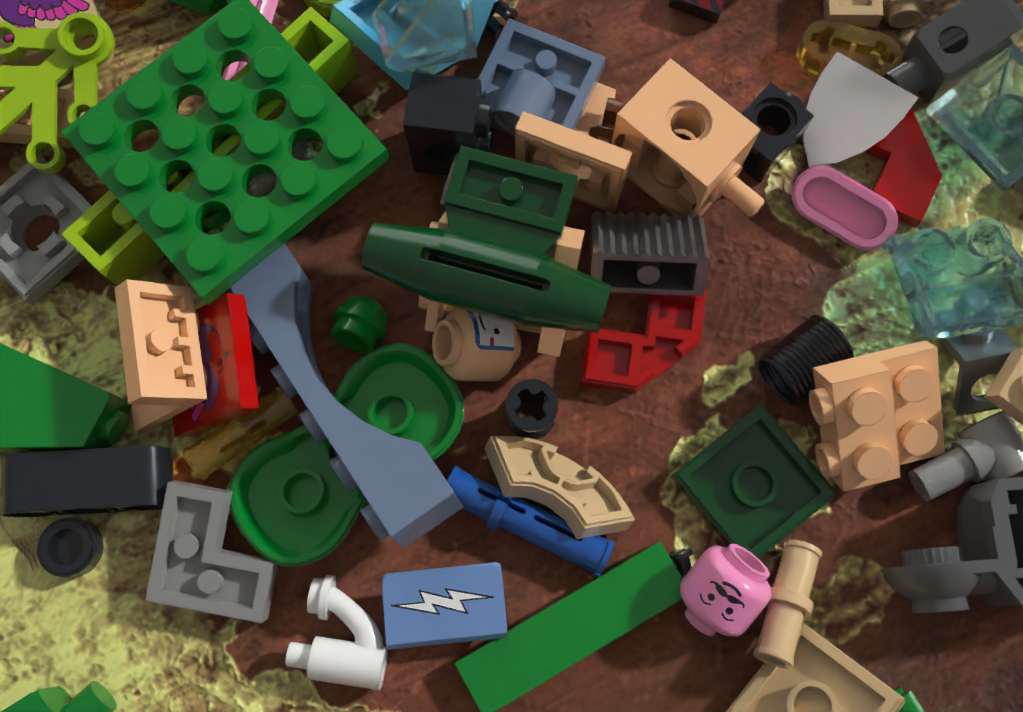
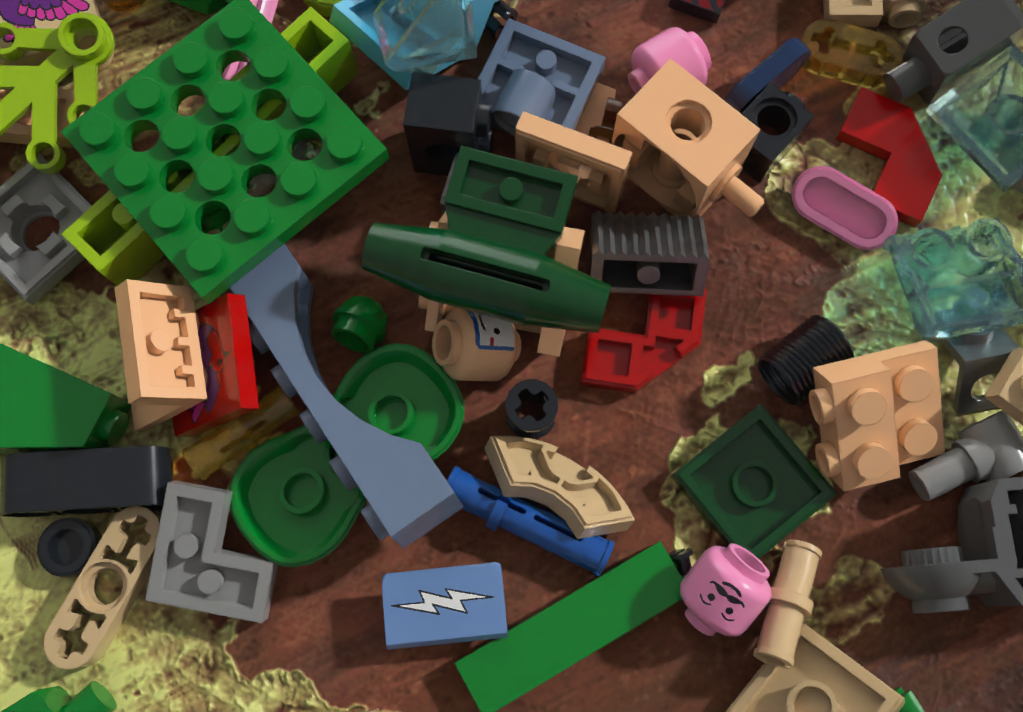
(100, 633): none -> tan beam
(337, 660): white plant -> none
(674, 43): none -> bright pink head
(776, 68): none -> dark blue tile
(851, 111): white sticker -> none

